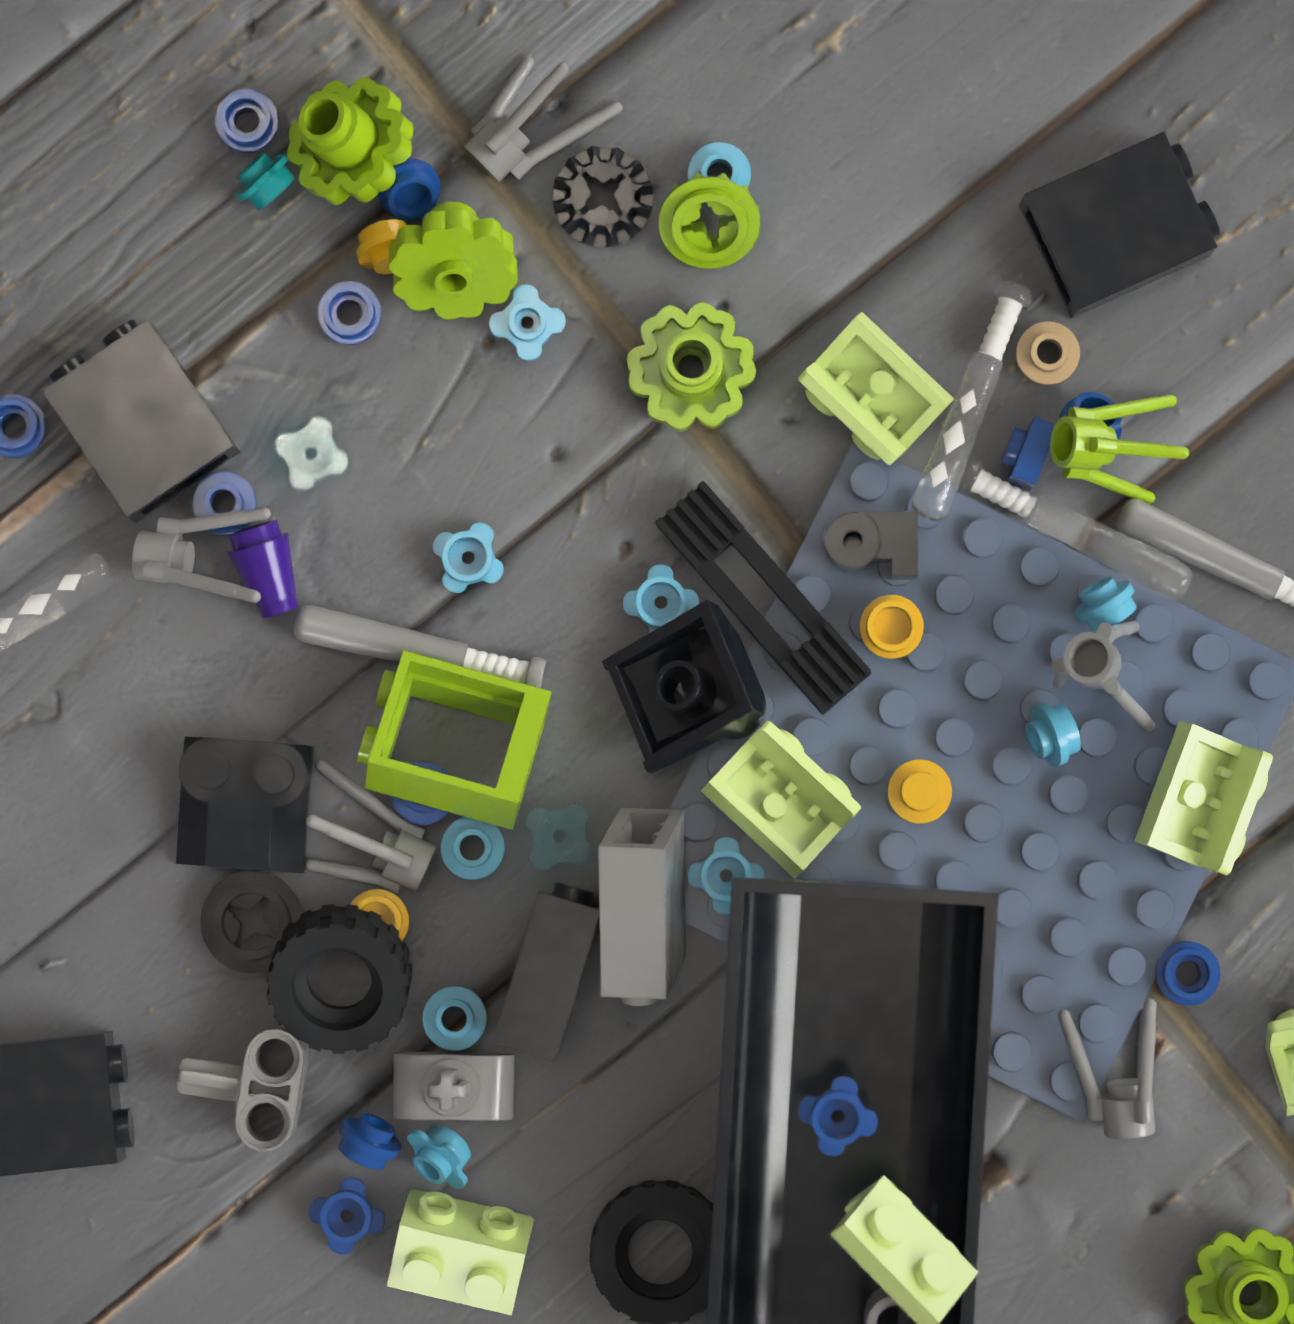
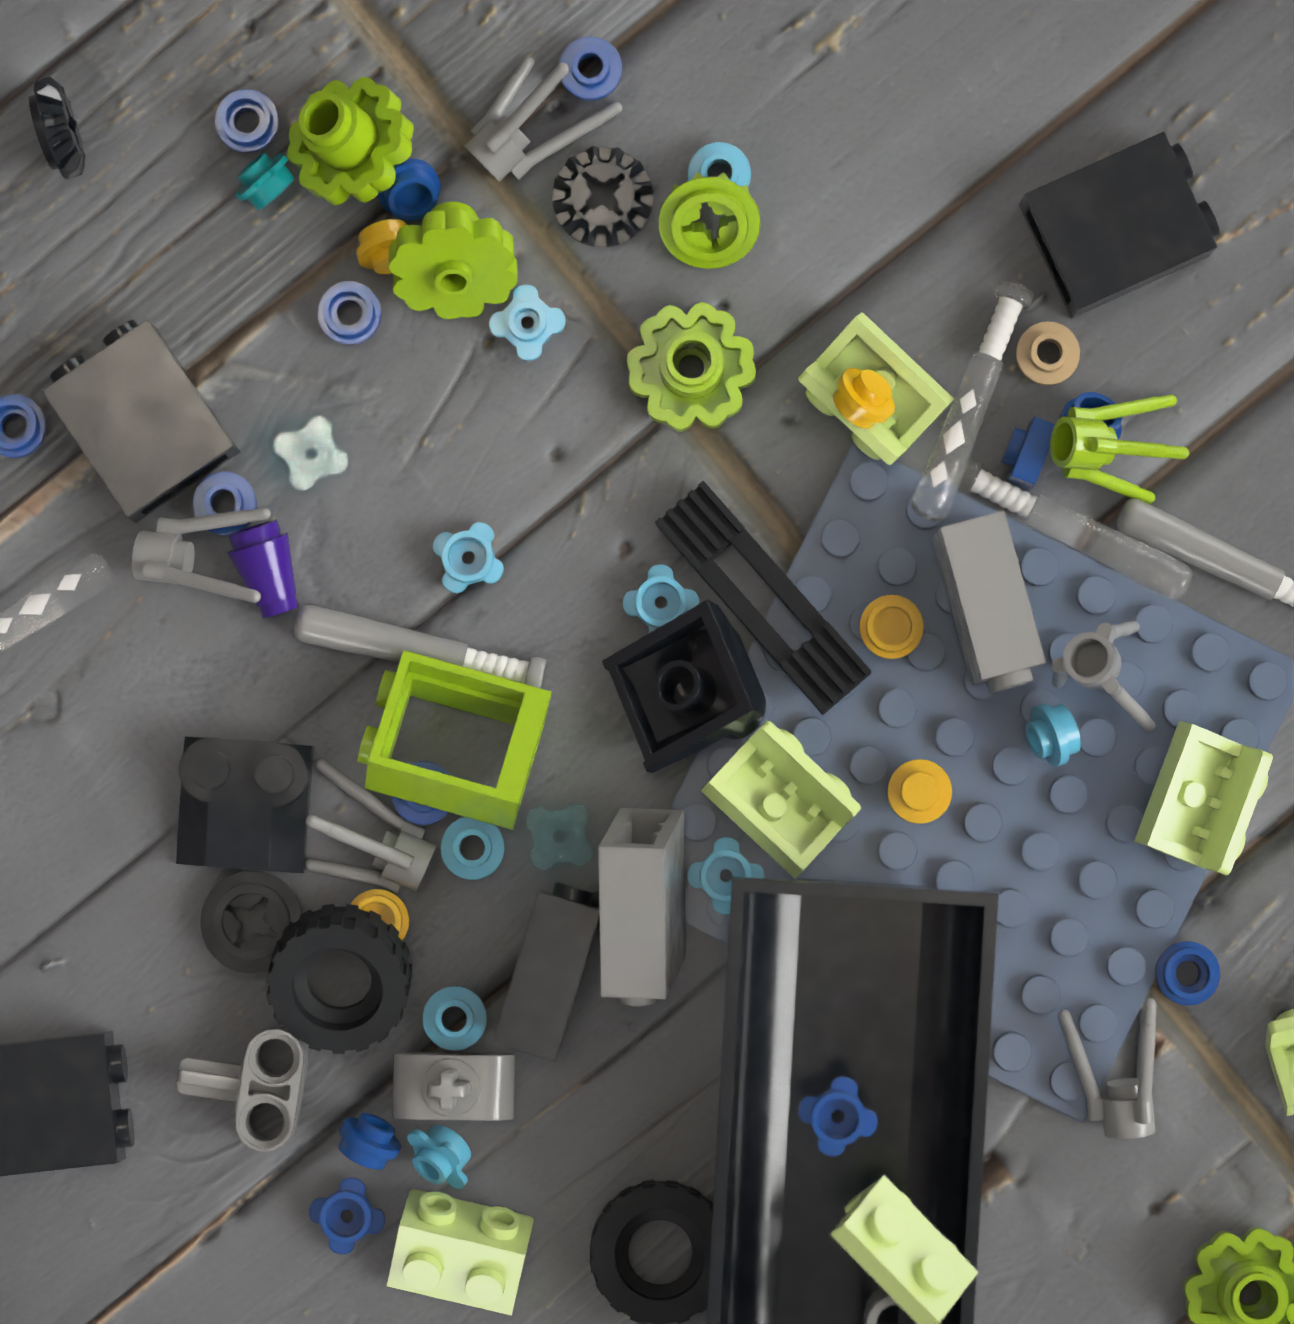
(56, 128): none -> black gear
(597, 87): none -> plate
(863, 397): none -> yellow plate
(867, 538): black leg -> none
(989, 601): none -> light grey brick
(1105, 603): medium azure plate -> none

